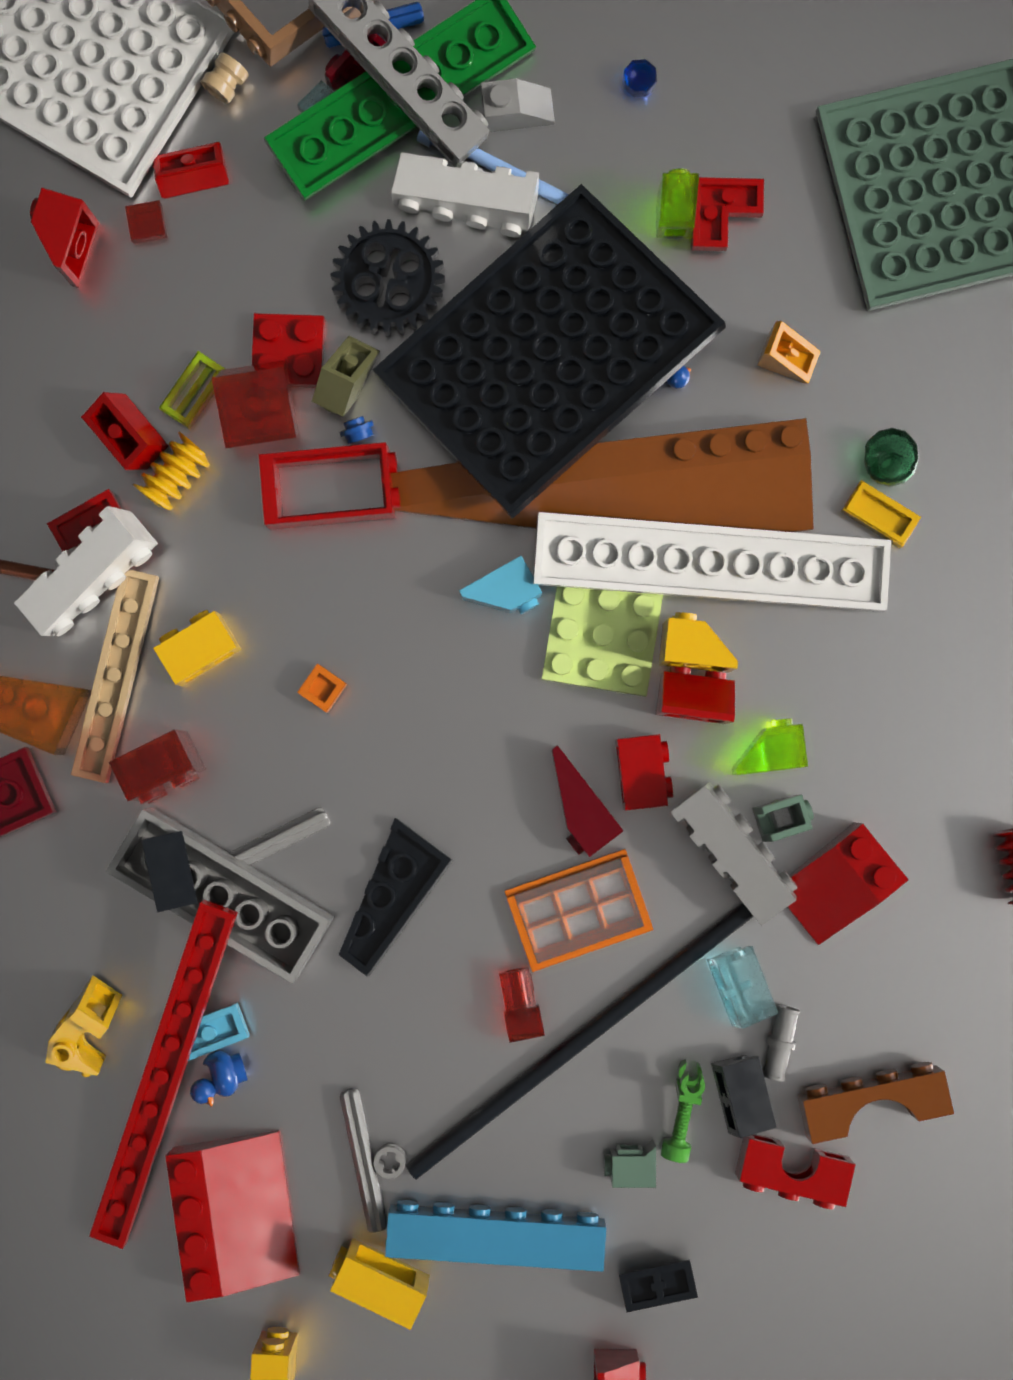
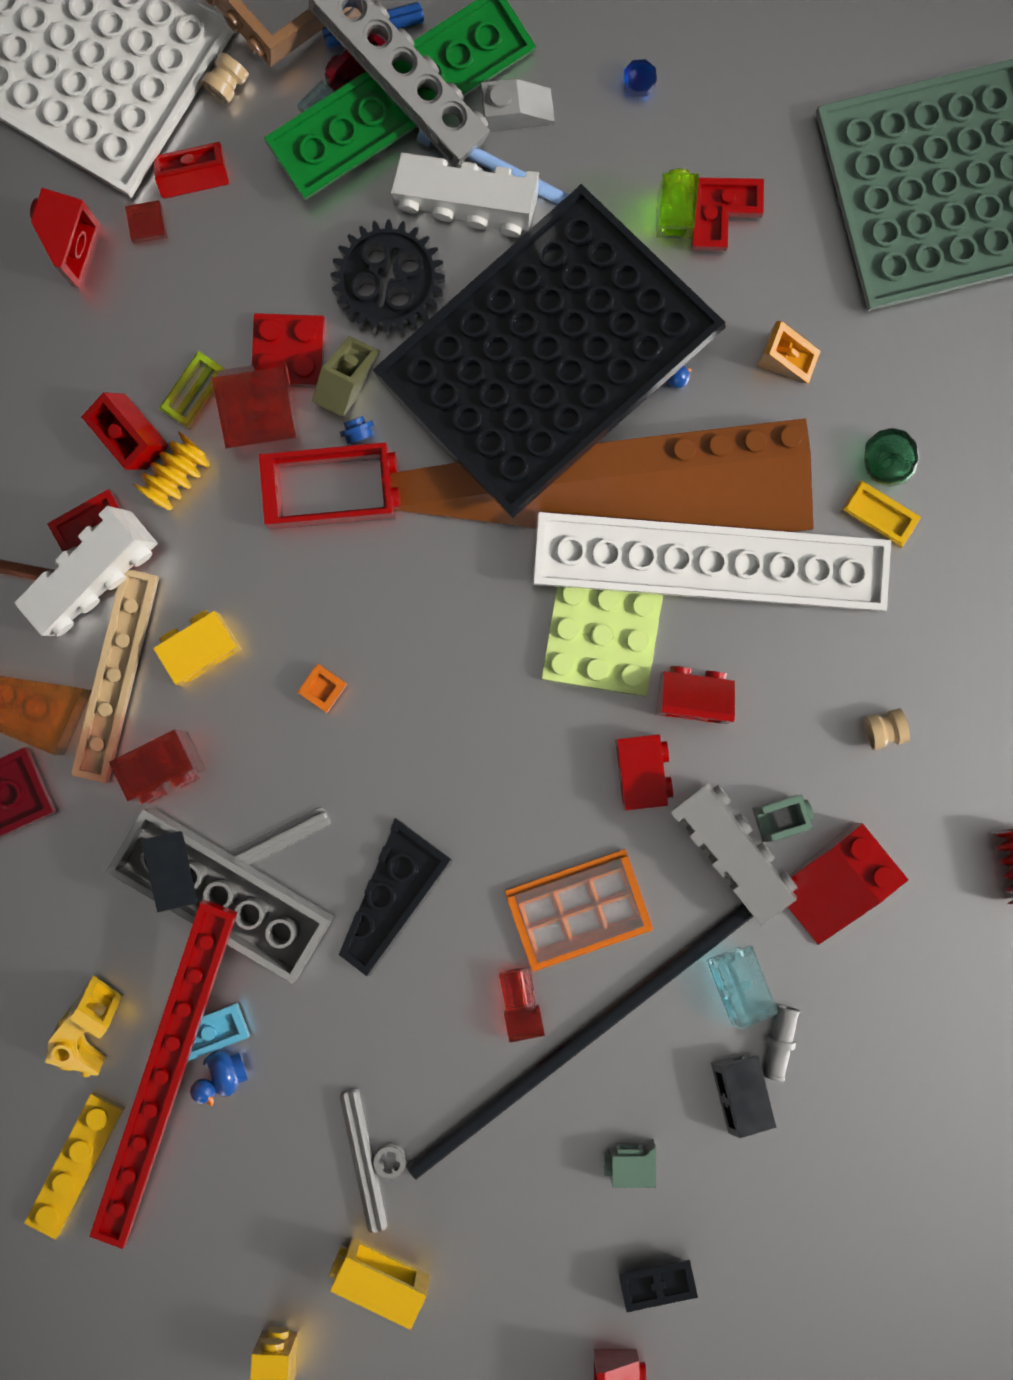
(74, 1165): none -> yellow plate
(232, 1215): slope -> none
(496, 1236): dark azure brick -> none
(505, 589): medium azure slope -> none
(583, 811): dark red slope -> none
(688, 1093): bright green bar -> none
(693, 645): yellow slope -> none
(774, 749): clear neon green slope -> none
(824, 1180): red arch -> none
(831, 1110): dark orange arch -> none
(887, 729): none -> tan wheel

